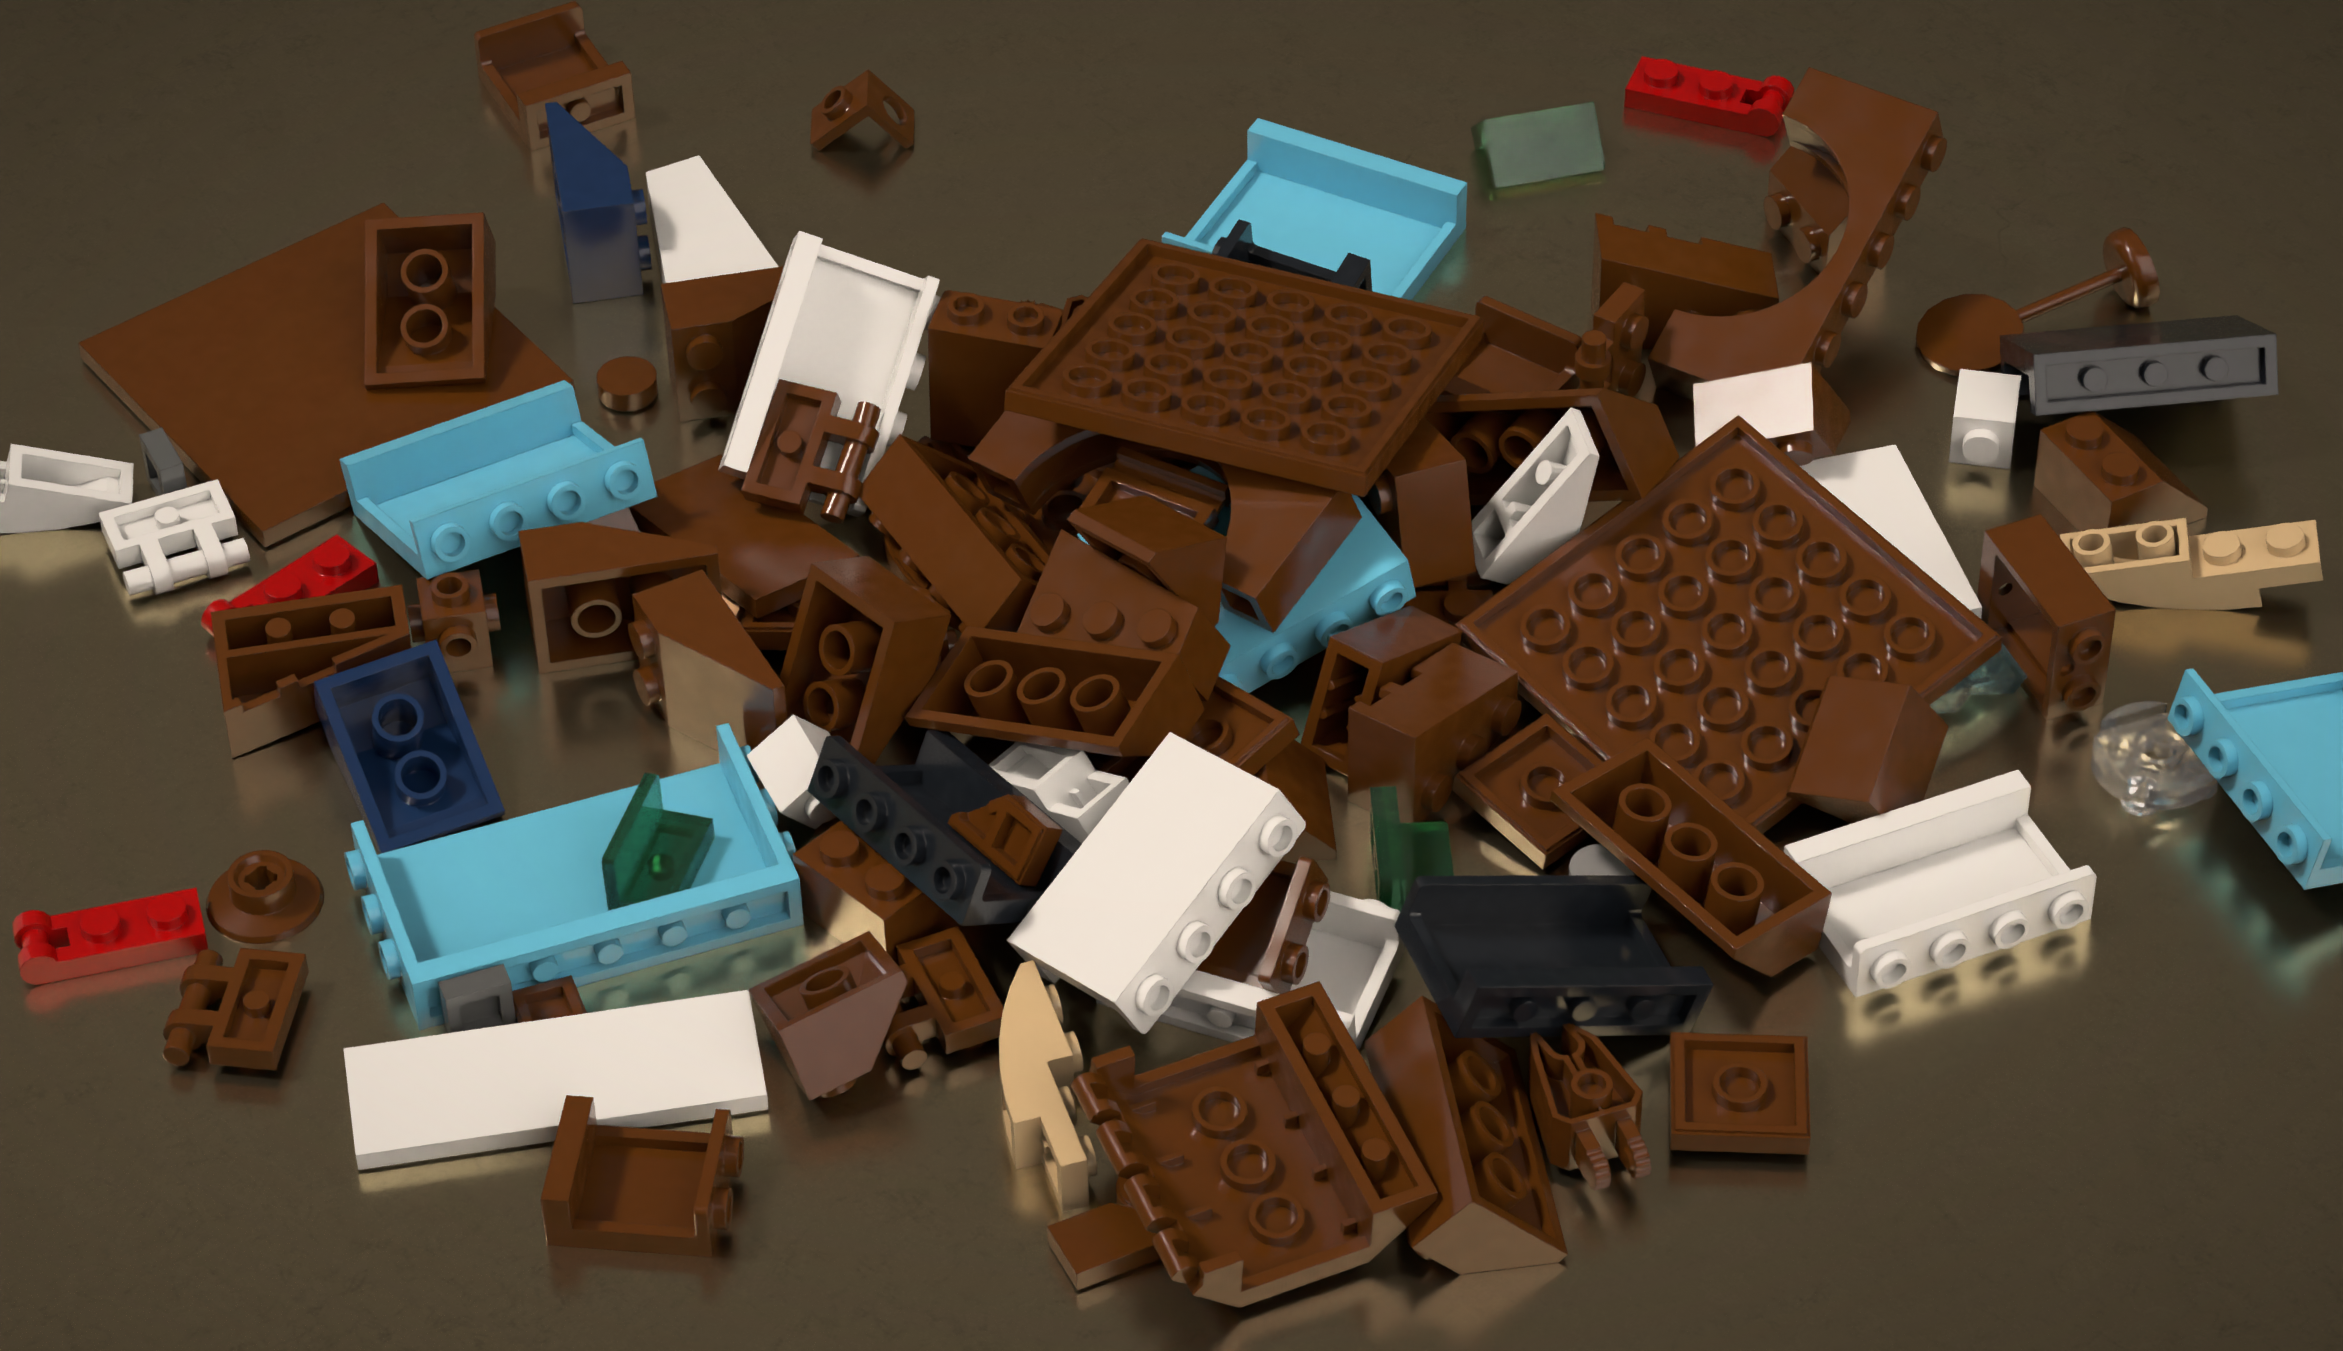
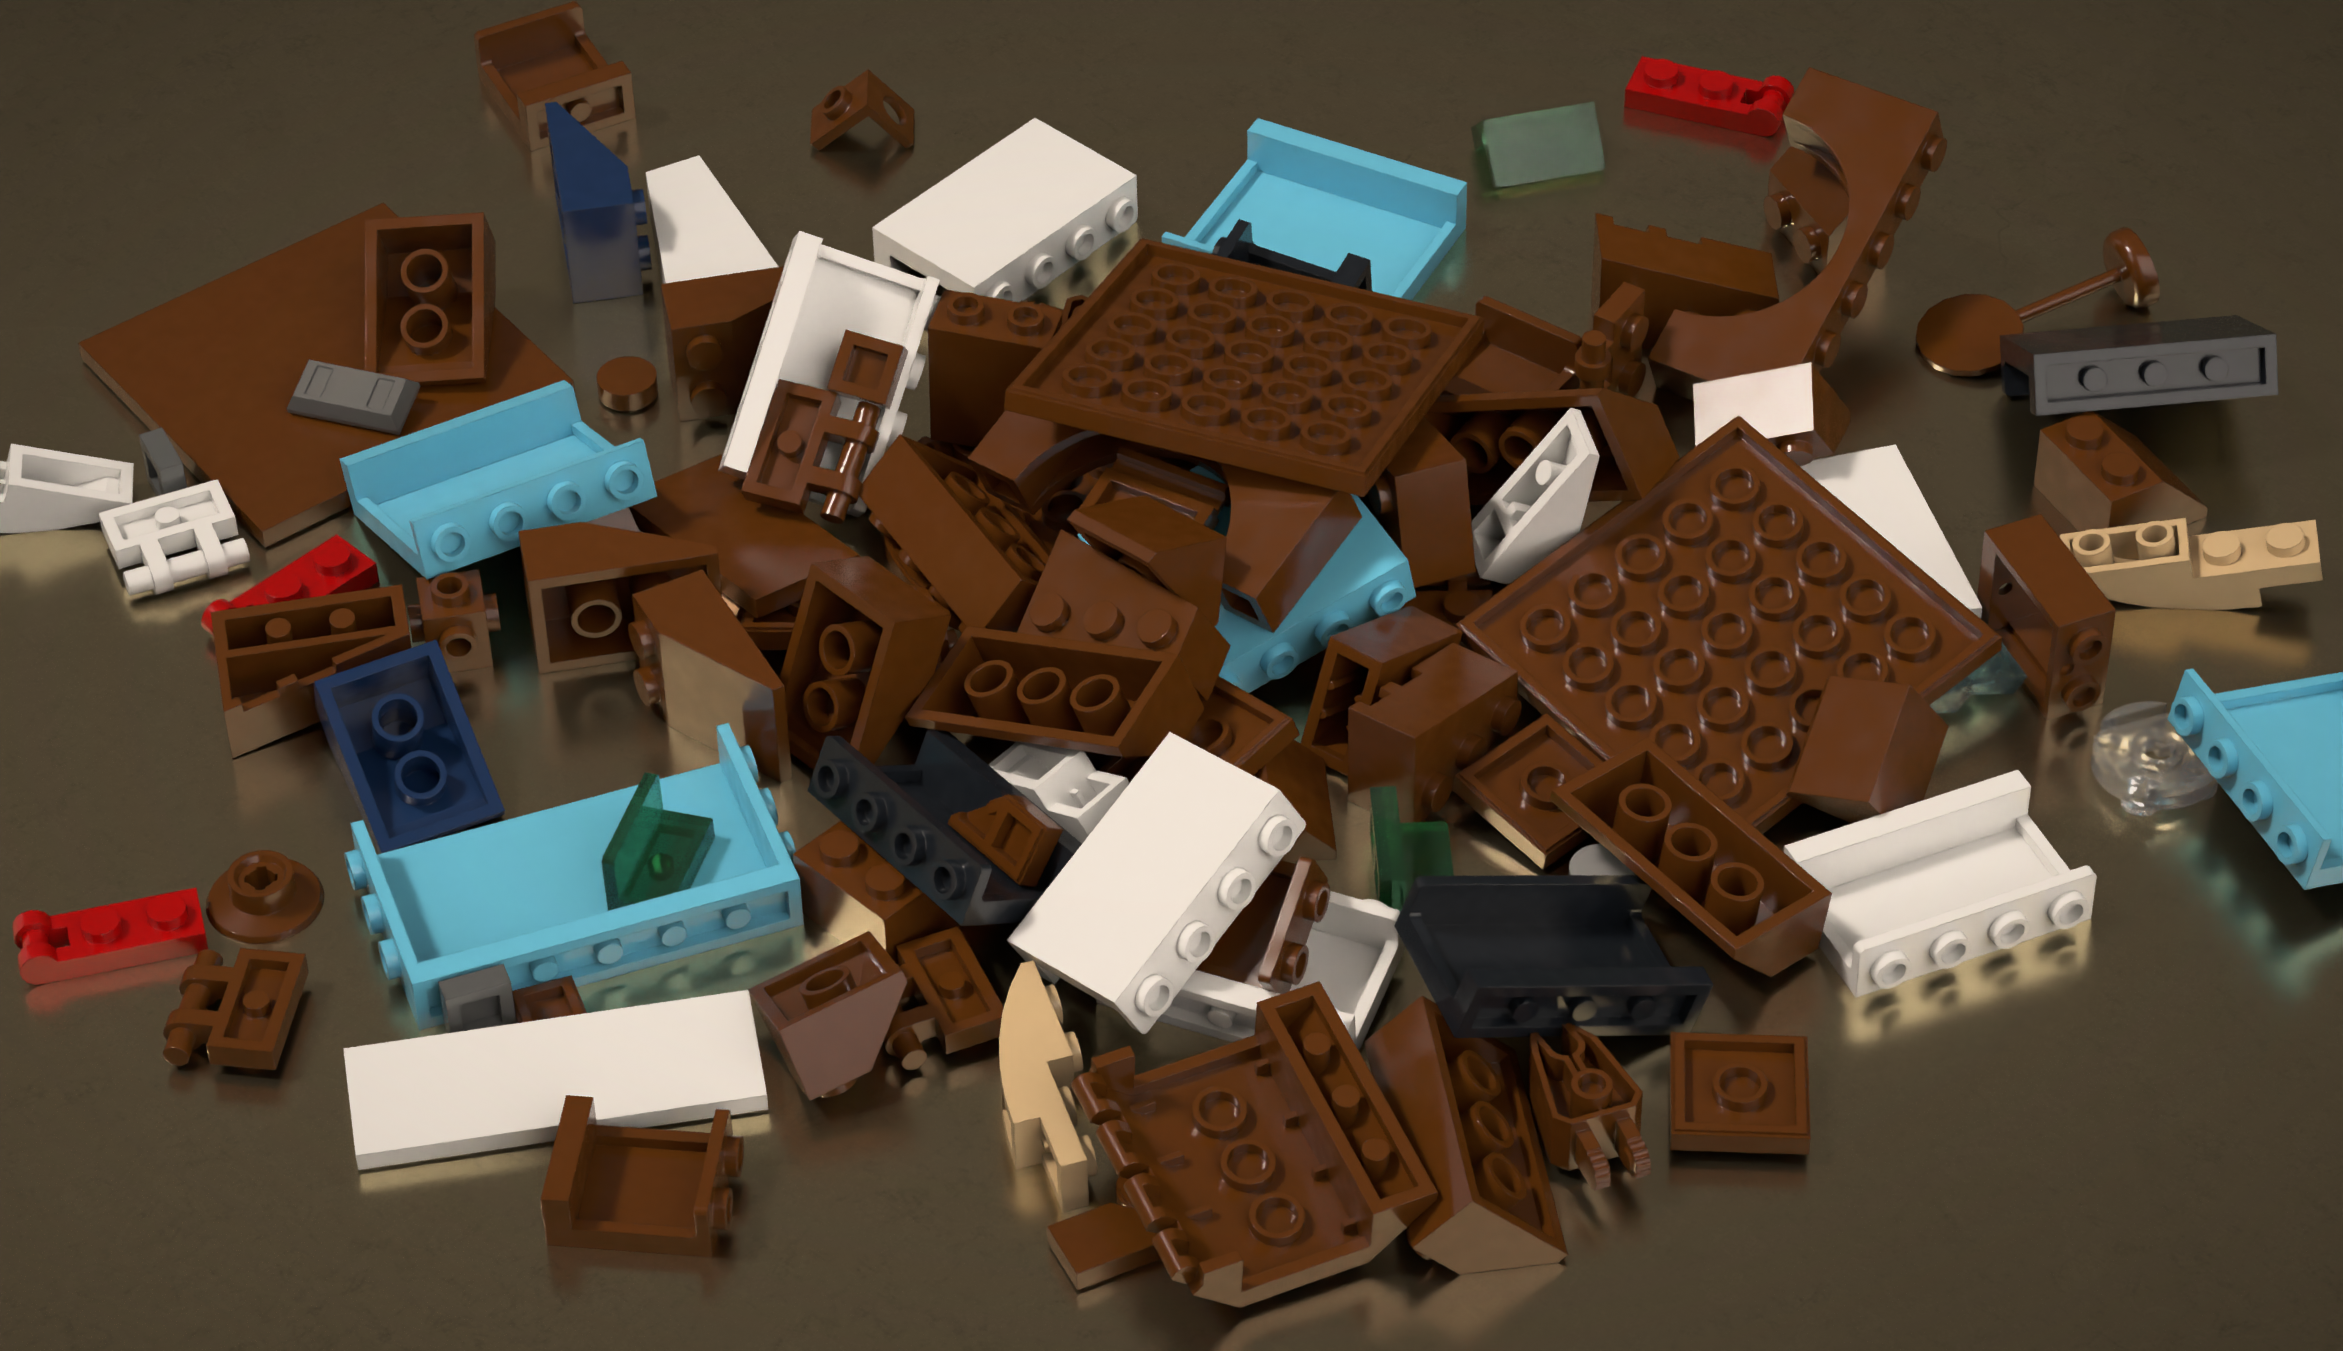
(353, 397): none -> dark grey tile
(786, 768): white brick -> none
(867, 369): none -> reddish brown tile
(1011, 216): none -> white panel
(1984, 418): white brick -> none

